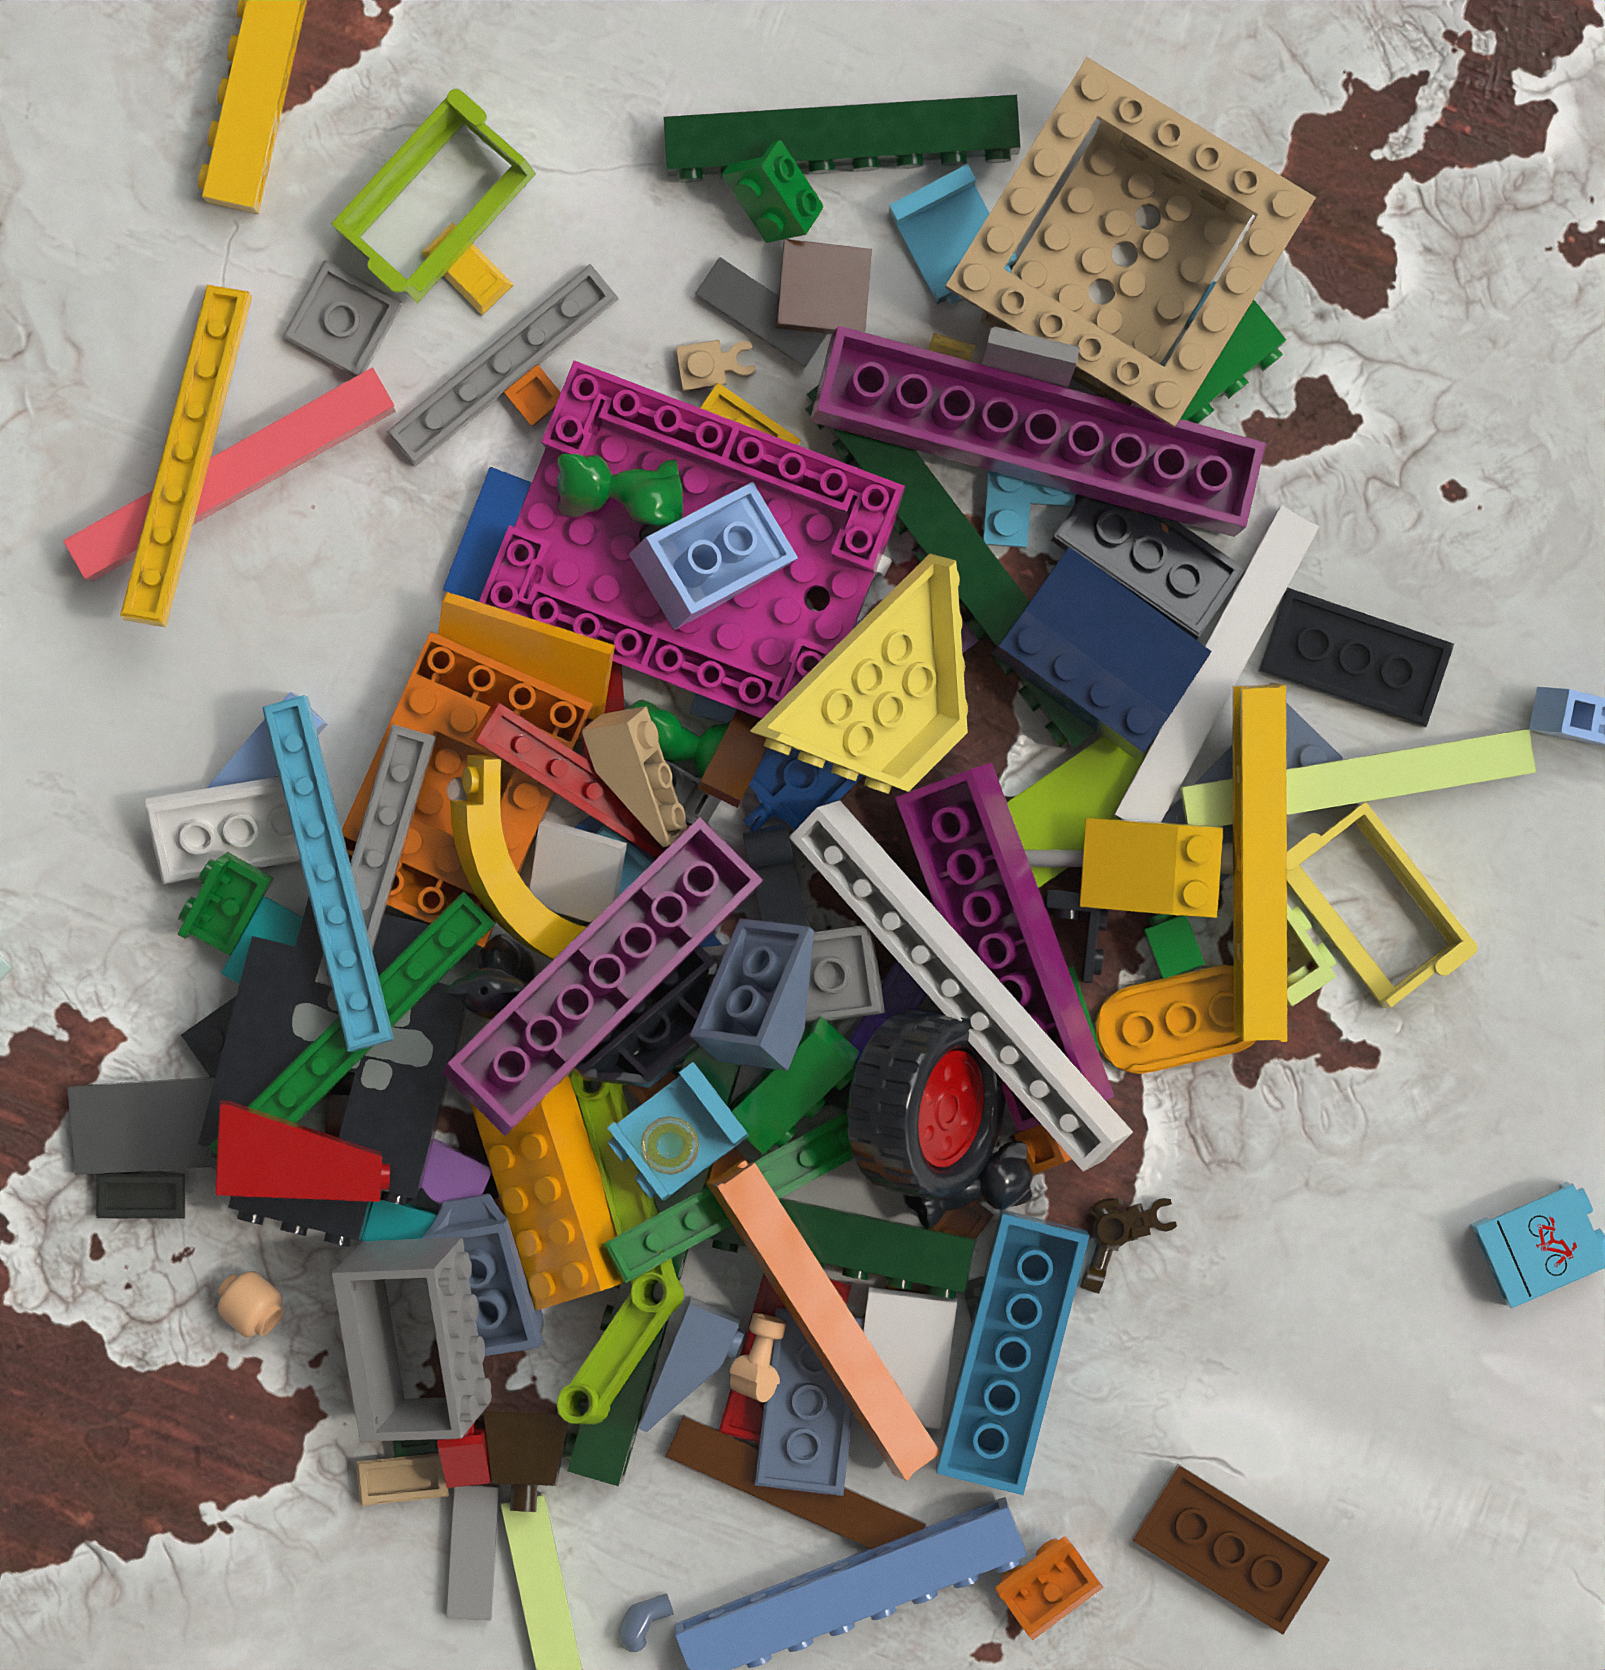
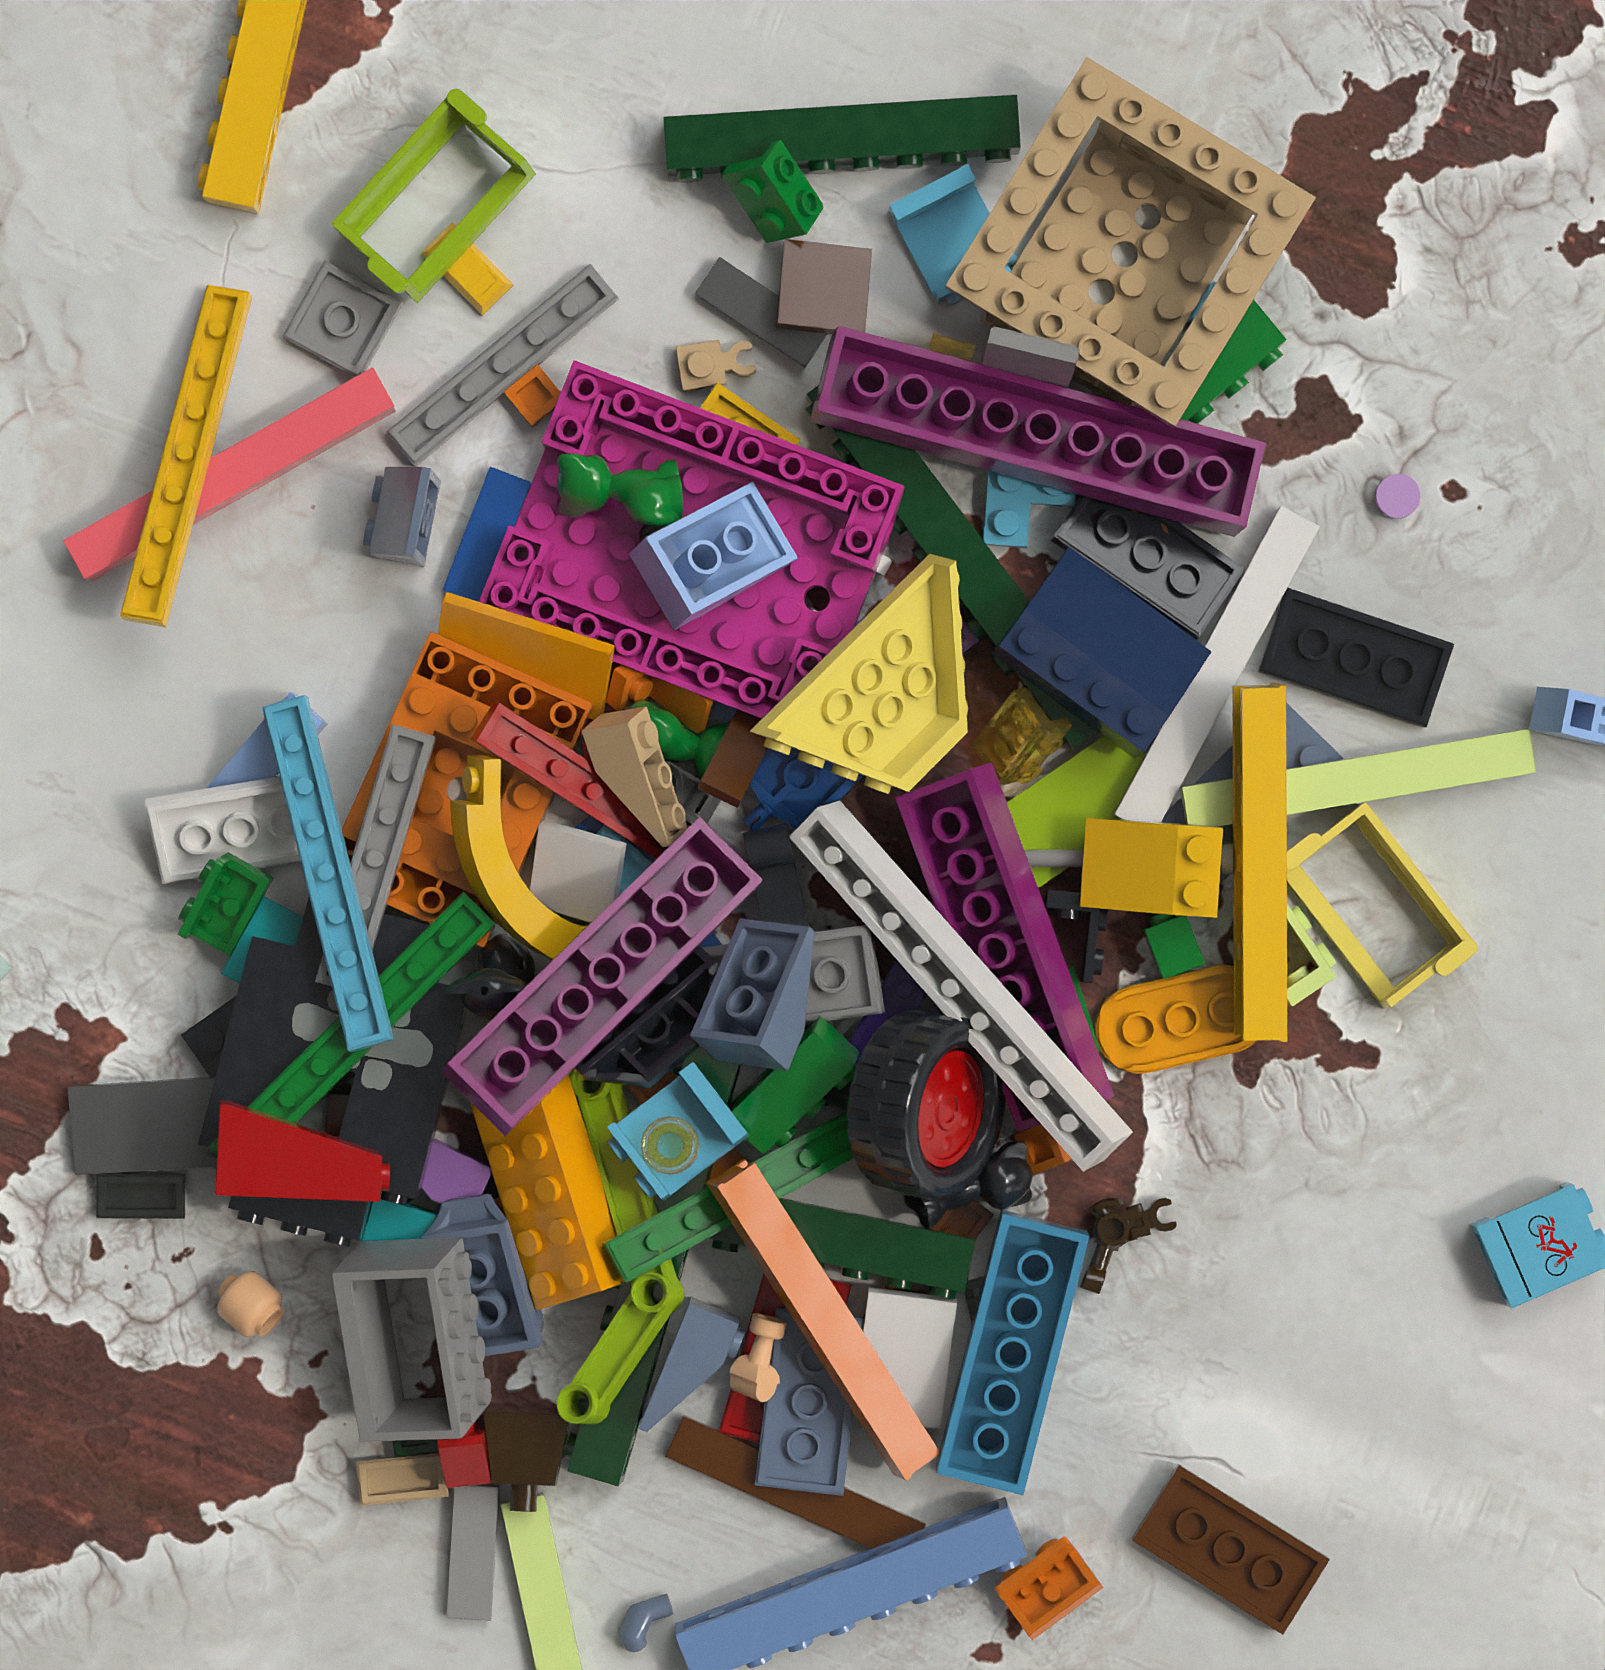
(403, 514): none -> sand blue slope
(632, 685): none -> orange bracket
(1020, 738): none -> clear yellow bracket
(1397, 496): none -> lavender tile

